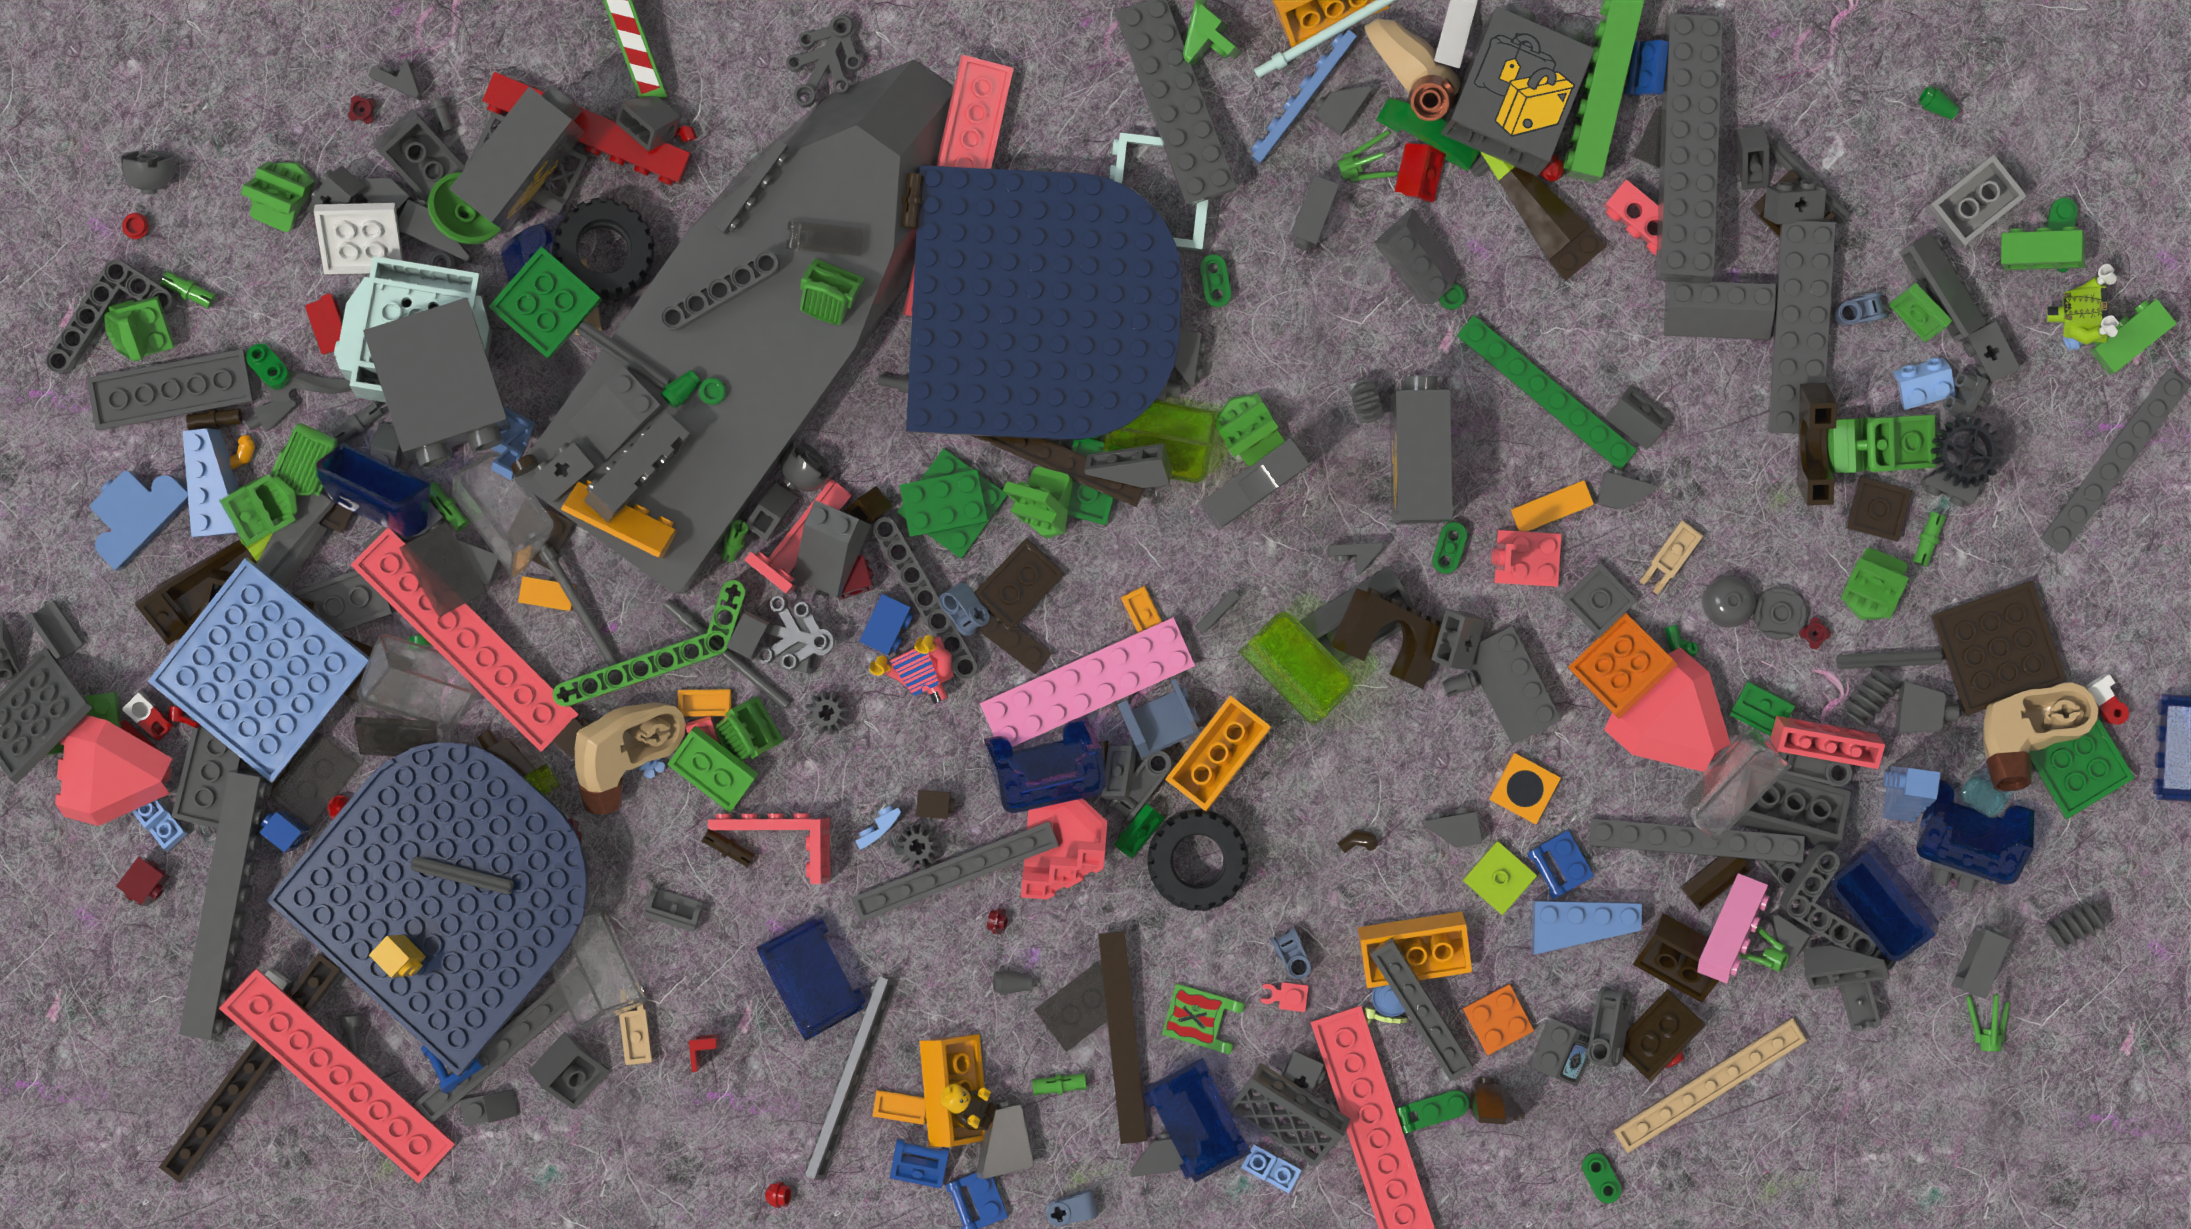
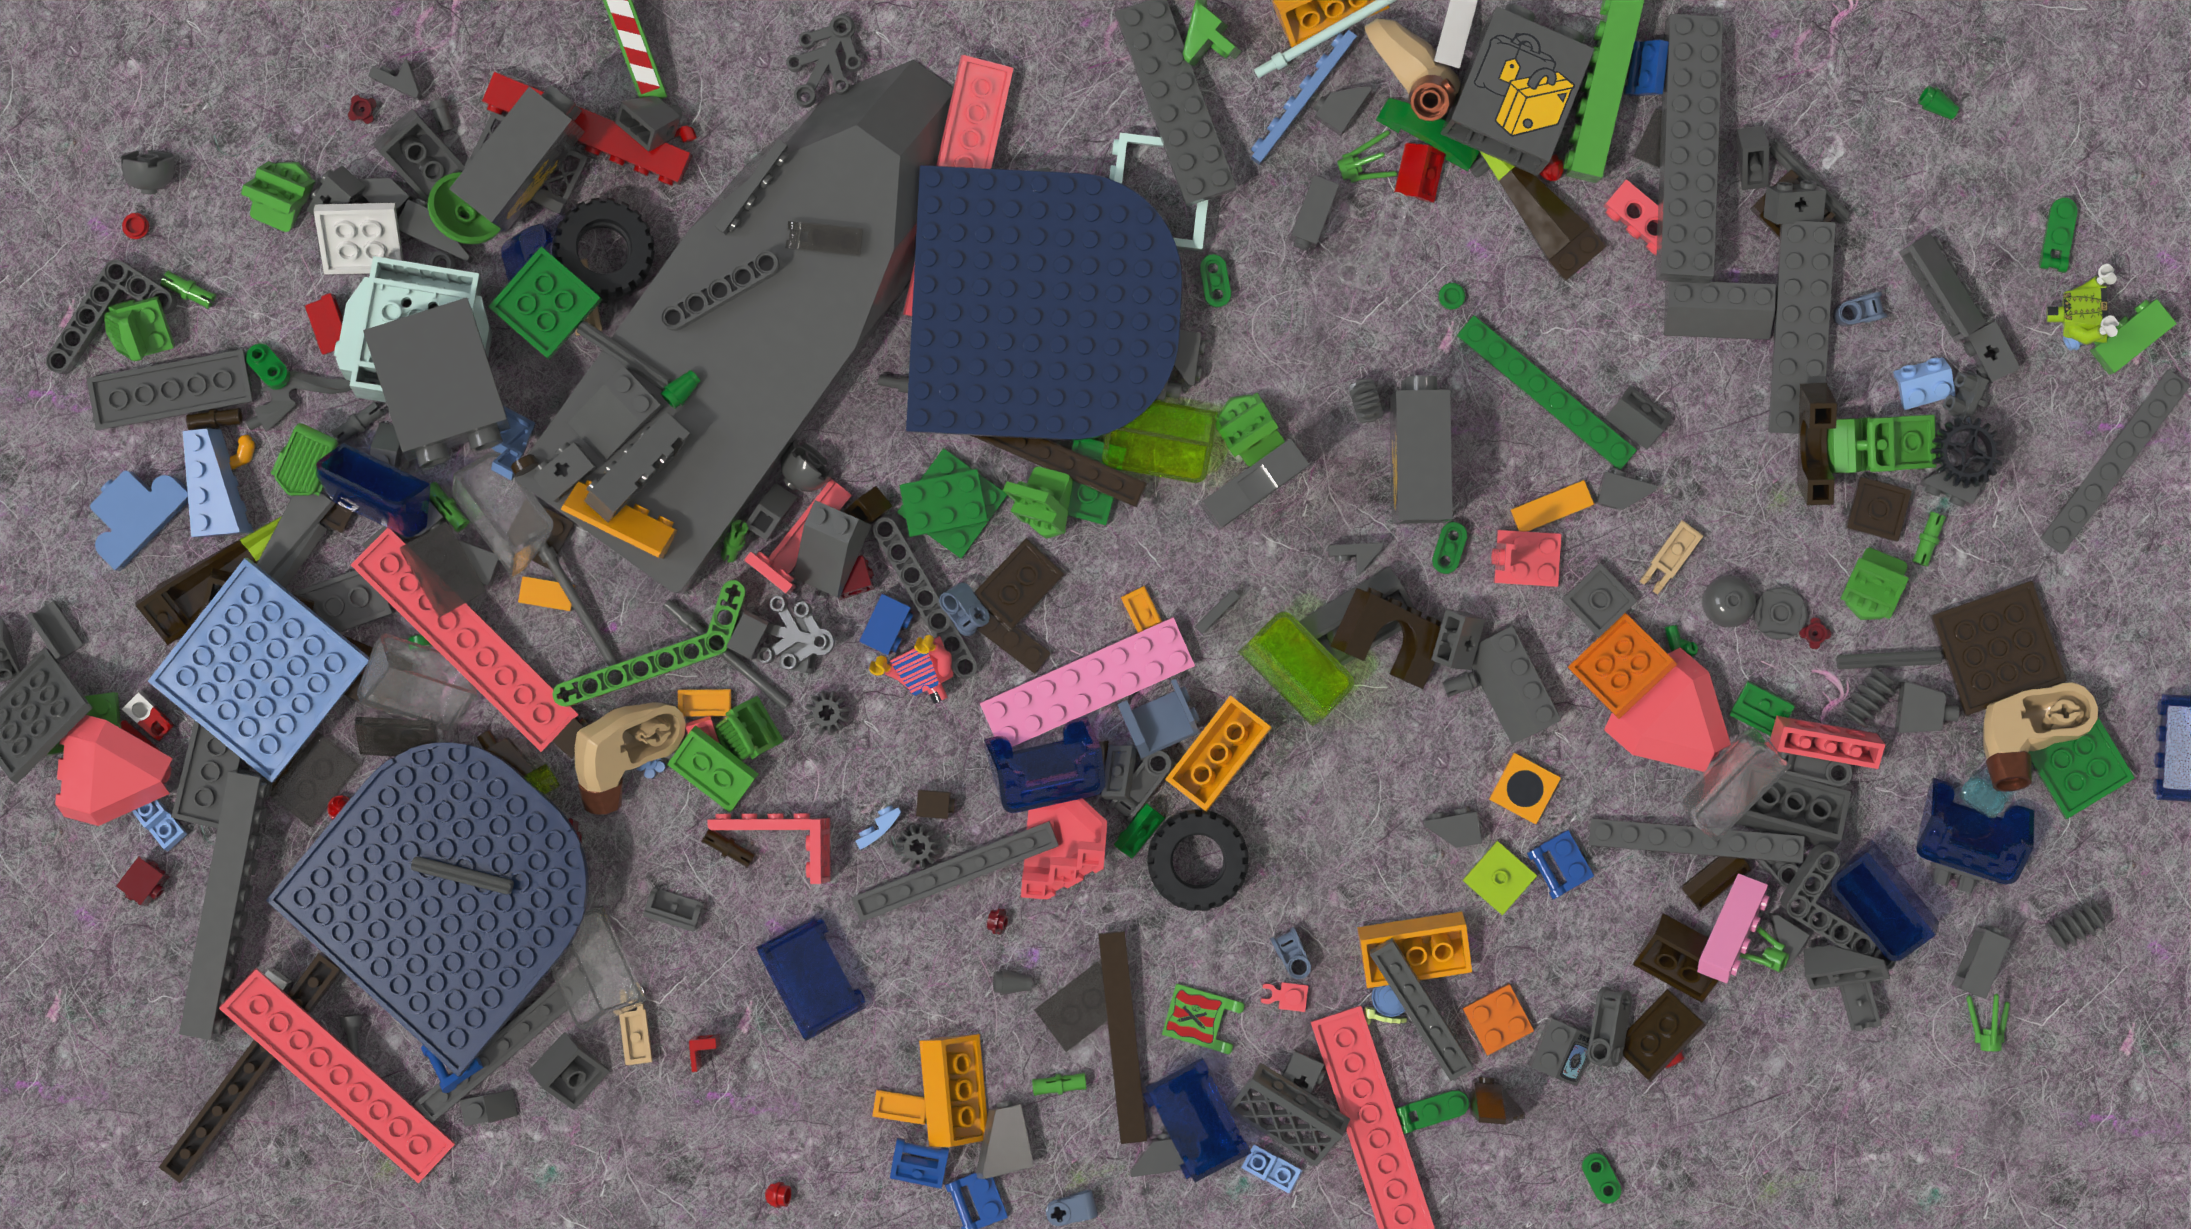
(178, 715): red hand -> none
(260, 507): bright green piece -> none
(283, 830): blue brick -> none
(398, 956): yellow brick -> none
(712, 391): green tile -> none
(828, 291): bright green piece -> none
(847, 1086): dark grey plate -> none
(912, 201): dark brown pin -> none
(969, 1106): piece -> none
(1132, 466): dark grey slope -> none
(1359, 838): dark brown arm -> none
(1417, 258): dark grey slope -> none
(1571, 923): medium blue wedge -> none
(1709, 1085): tan tile -> none
(1908, 792): medium blue wedge -> none
(1920, 312): bright green tile -> none
(1976, 201): light grey brick -> none
(2043, 249): bright green brick -> none
(2108, 705): leg -> none

